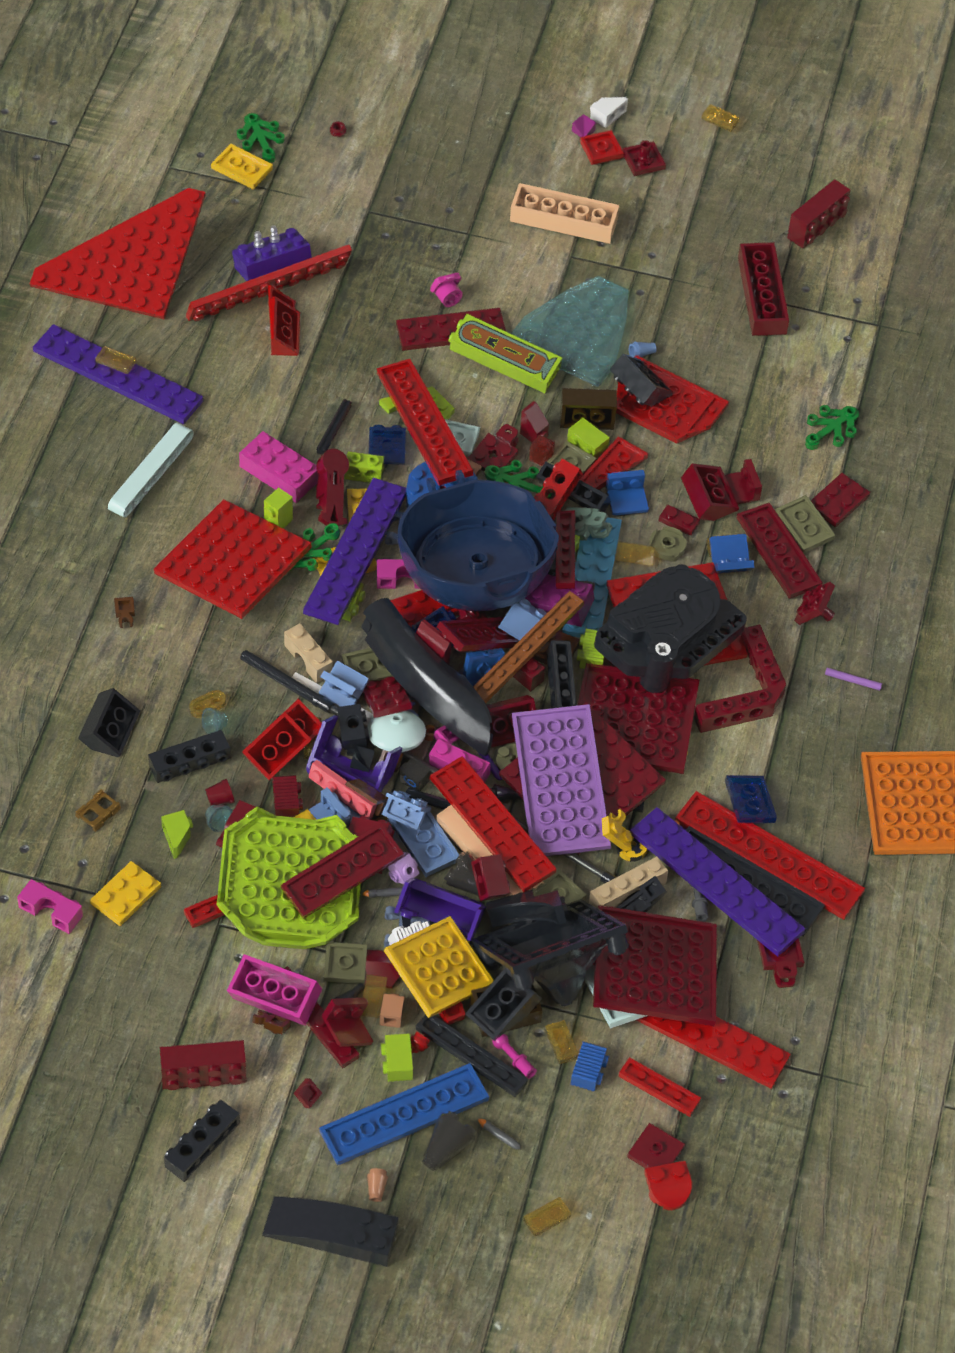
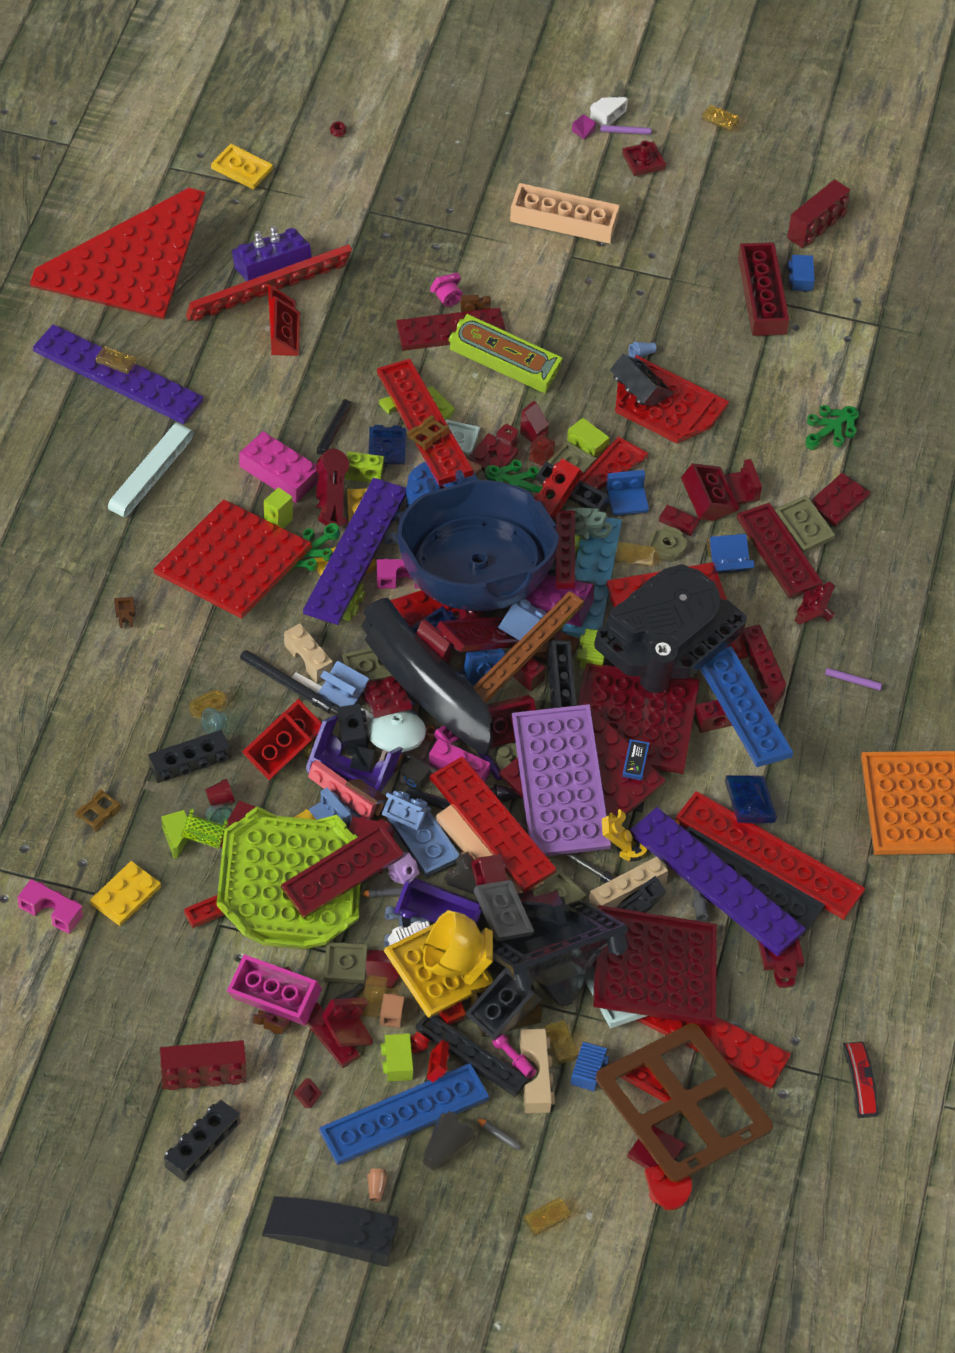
(109, 723): black slope -> none
(203, 830): none -> clear neon green panel
(254, 121): green plant -> none
(286, 796): dark red brick -> none
(424, 429): none -> pearl gold piece
(438, 1061): none -> red plate
(465, 947): none -> yellow plate
(473, 302): none -> reddish brown plate
(503, 910): none -> dark grey plate
(537, 1093): none -> tan arch
(581, 327): clear light blue piece -> none
(591, 404): dark brown brick -> none
(601, 147): red plate -> none
(622, 129): none -> medium lavender bar
(635, 759): none -> tile
(683, 1101): none -> reddish brown window
(746, 709): none -> blue plate
(801, 272): none -> blue brick
(862, 1079): none -> slope

